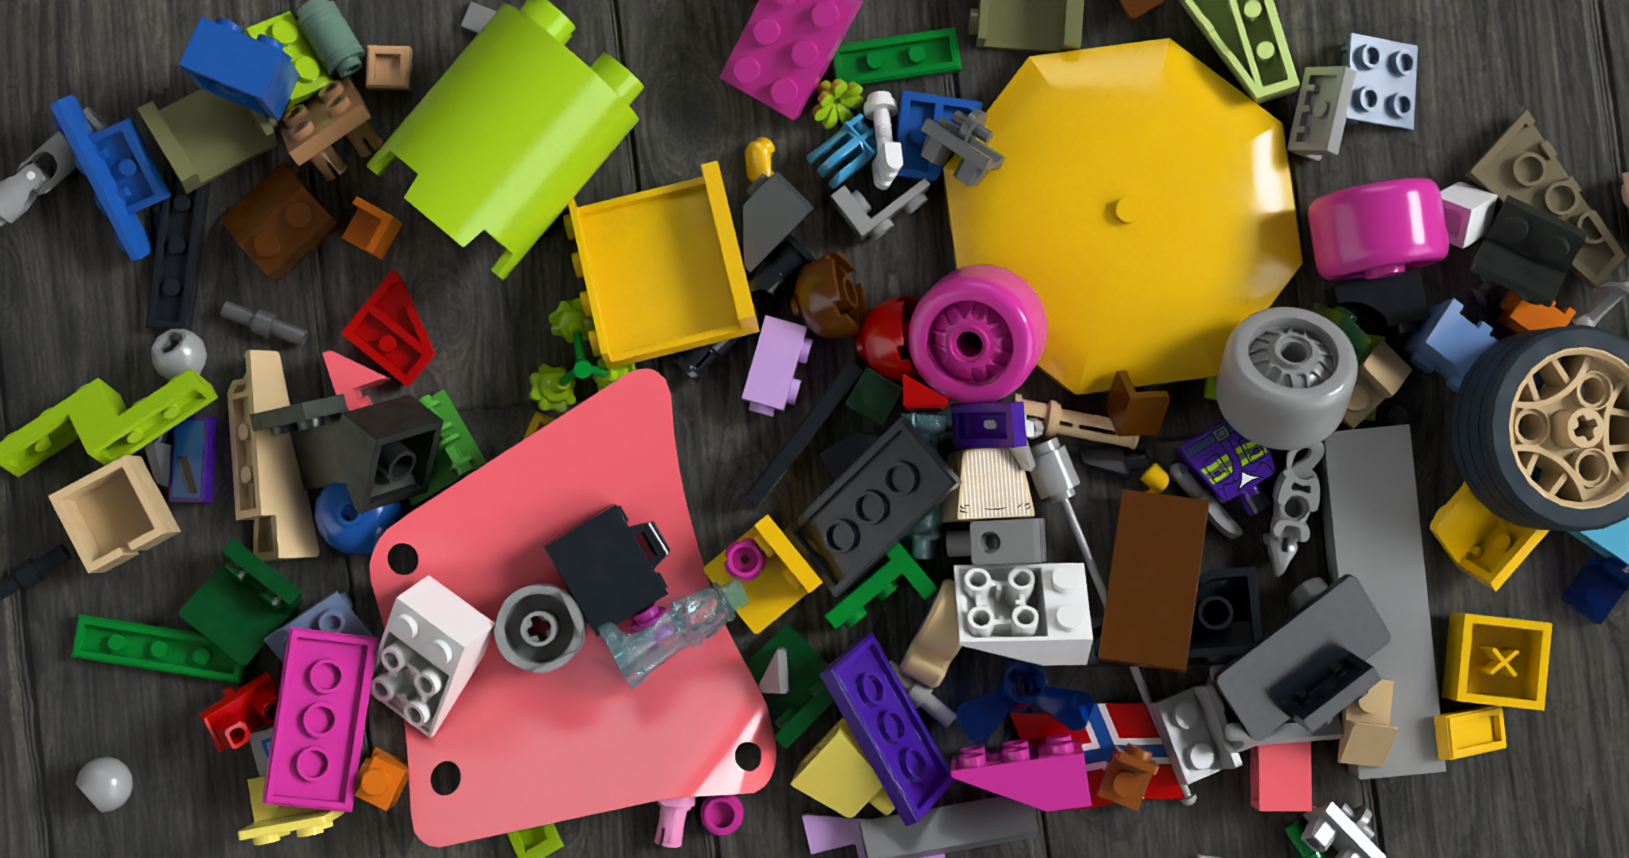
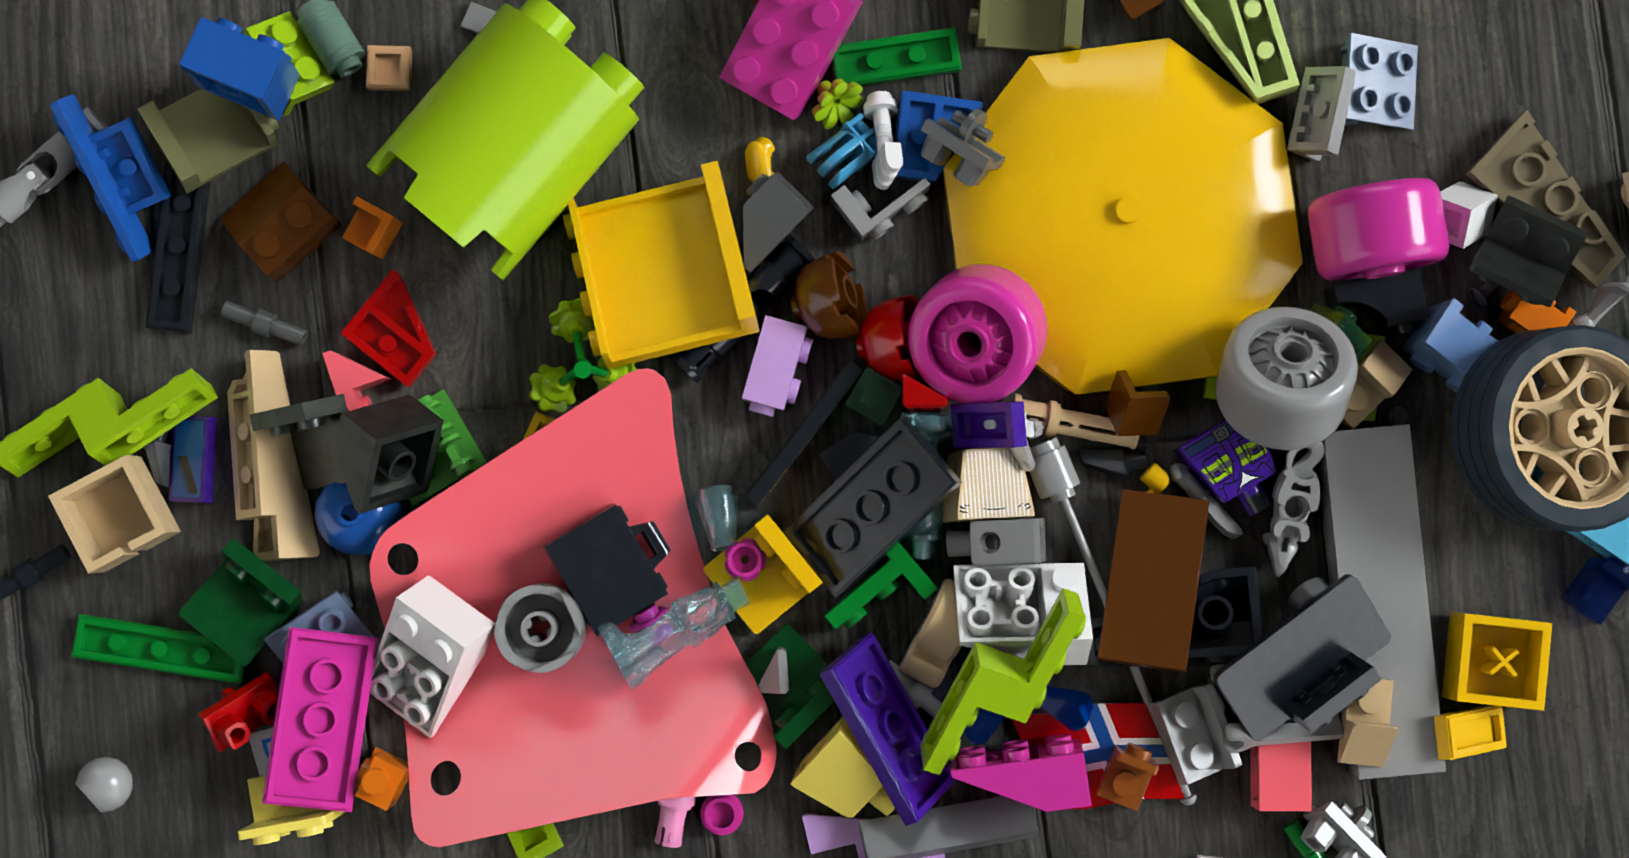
(178, 352): light grey piece -> none
(314, 127): medium nougat plate -> none
(718, 515): none -> clear light blue cone
(1003, 681): none -> lime bracket
(1481, 541): yellow bracket -> none

